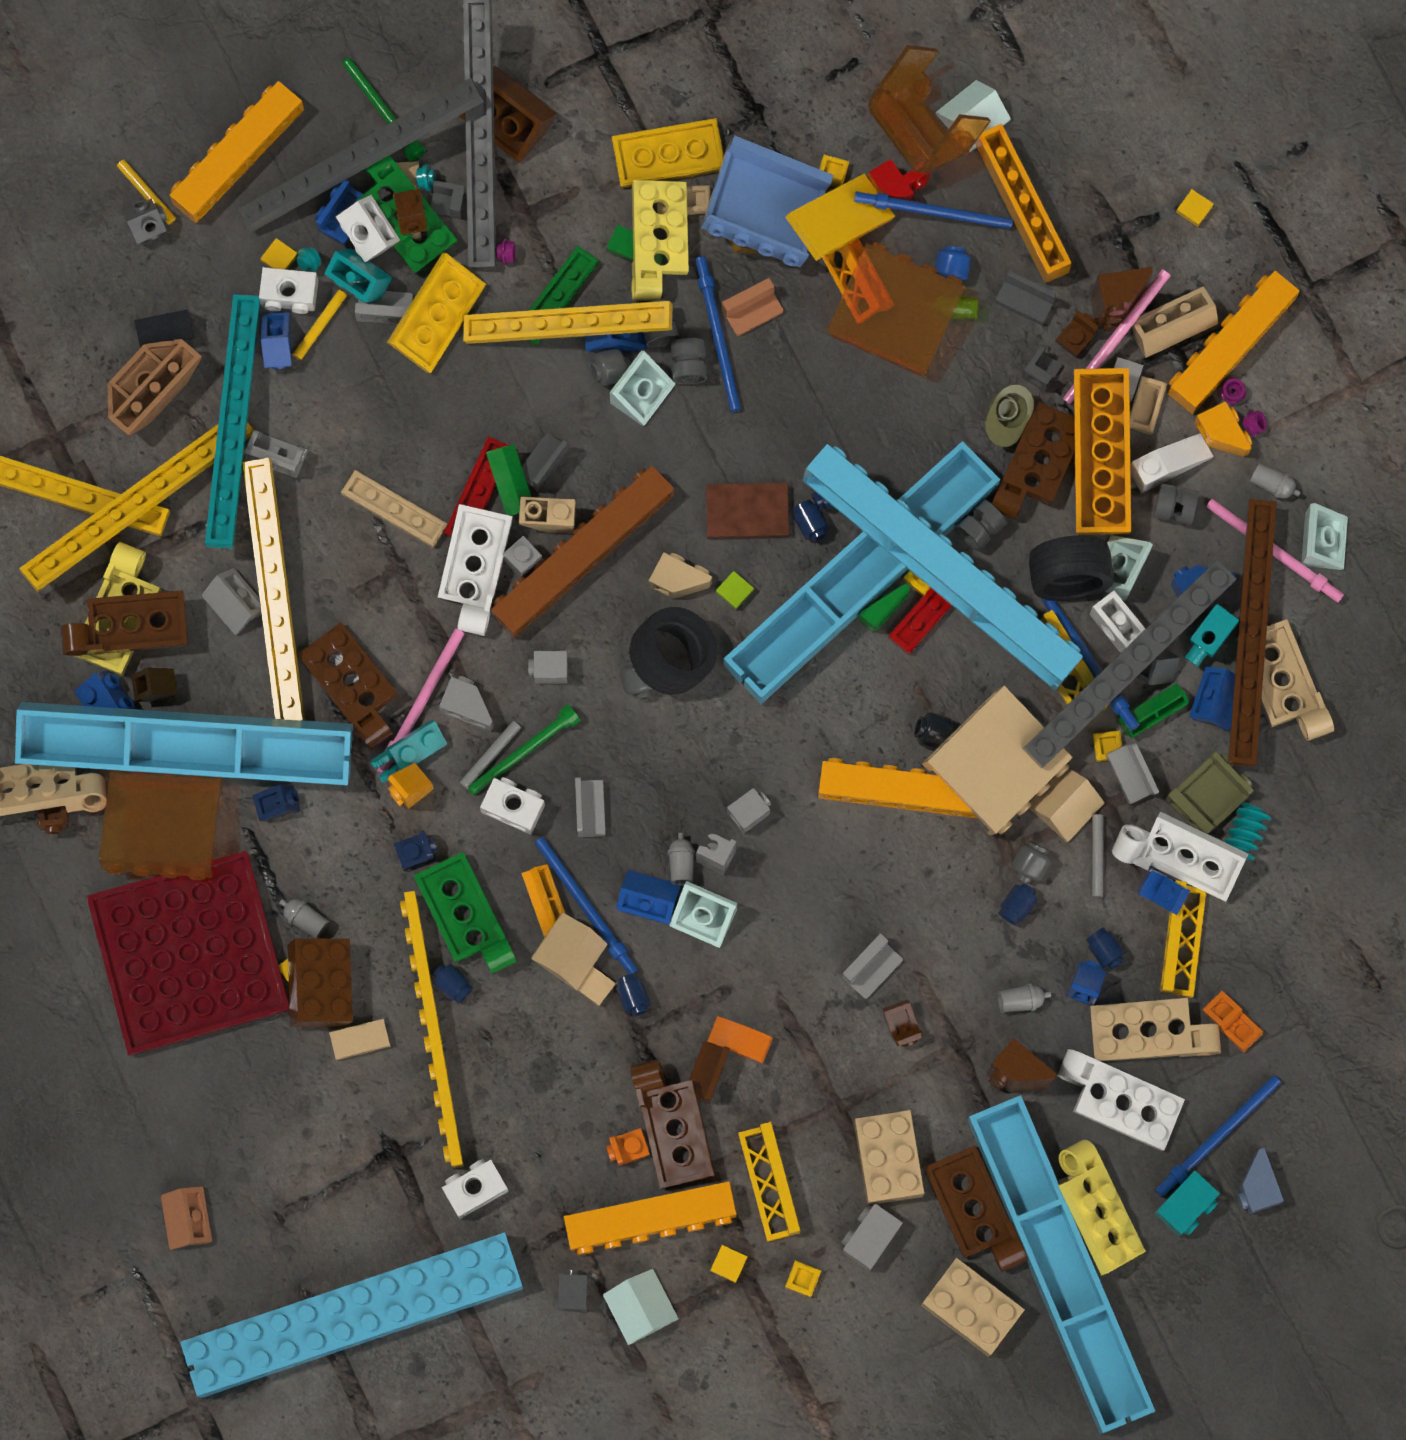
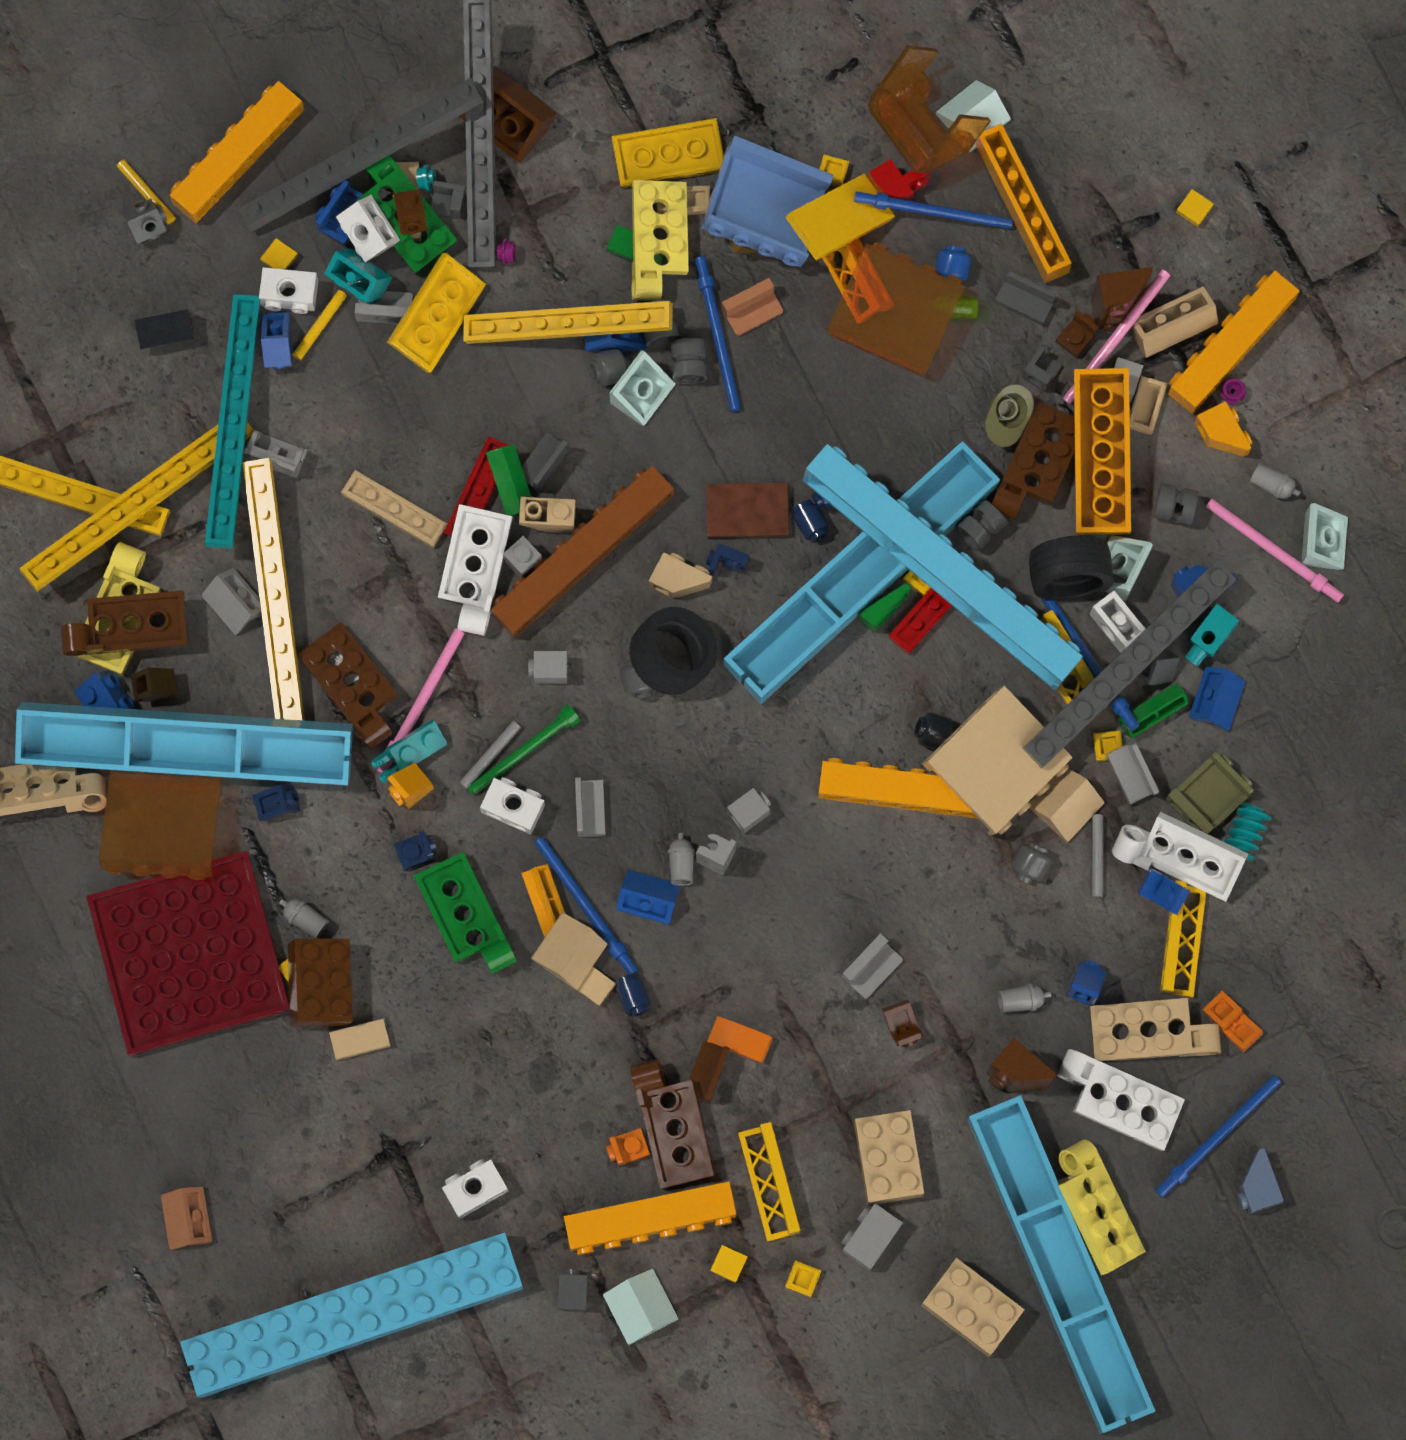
(53, 820): reddish brown bracket -> none
(149, 383): medium nougat wedge -> none
(308, 259): teal plate -> none
(411, 151): green piece -> none
(433, 1042): yellow plate -> none
(452, 983): dark blue brick -> none
(465, 703): light grey slope -> none
(566, 283): green tile -> none
(703, 914): light aqua slope -> none
(730, 557): none -> dark blue bracket
(734, 590): lime tile -> none
(1004, 1242): reddish brown hinge -> none
(1018, 904): dark blue brick -> none
(1106, 948): dark blue brick -> none
(1169, 462): white slope -> none
(1187, 1204): teal brick -> none
(1252, 633): reddish brown plate -> none
(1255, 422): magenta plate -> none
(1312, 714): tan hinge -> none

